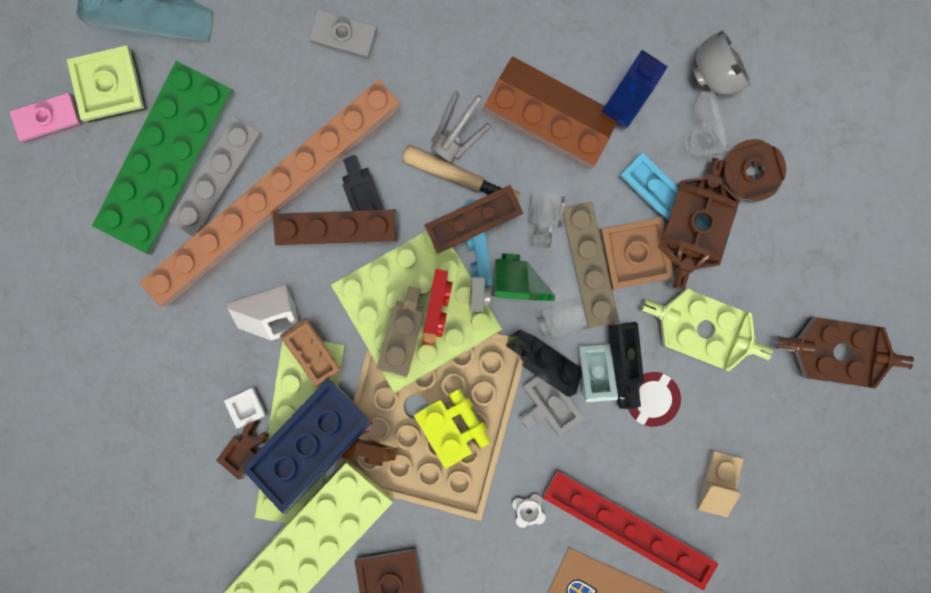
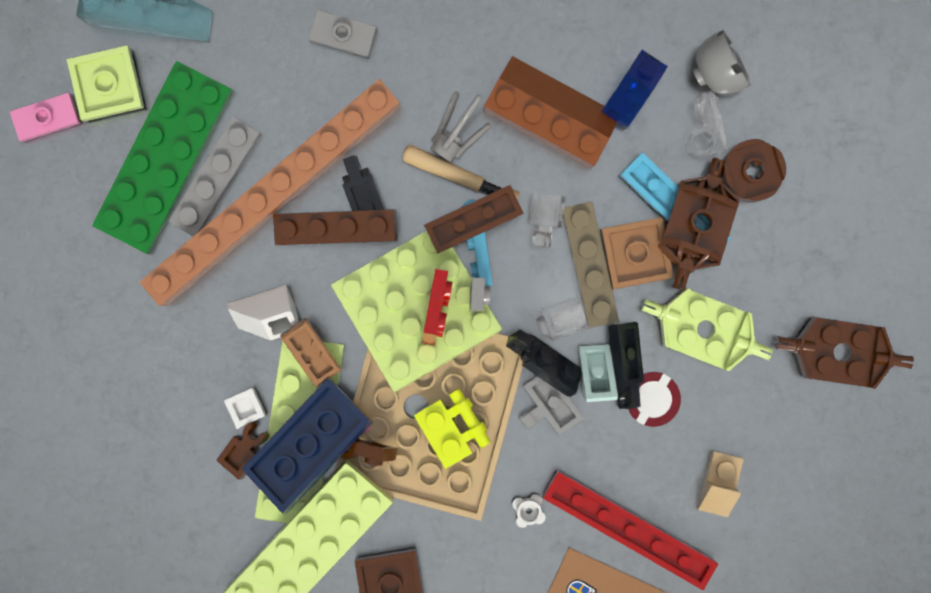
(402, 335): dark tan hinge -> none
(518, 280): green wedge -> none

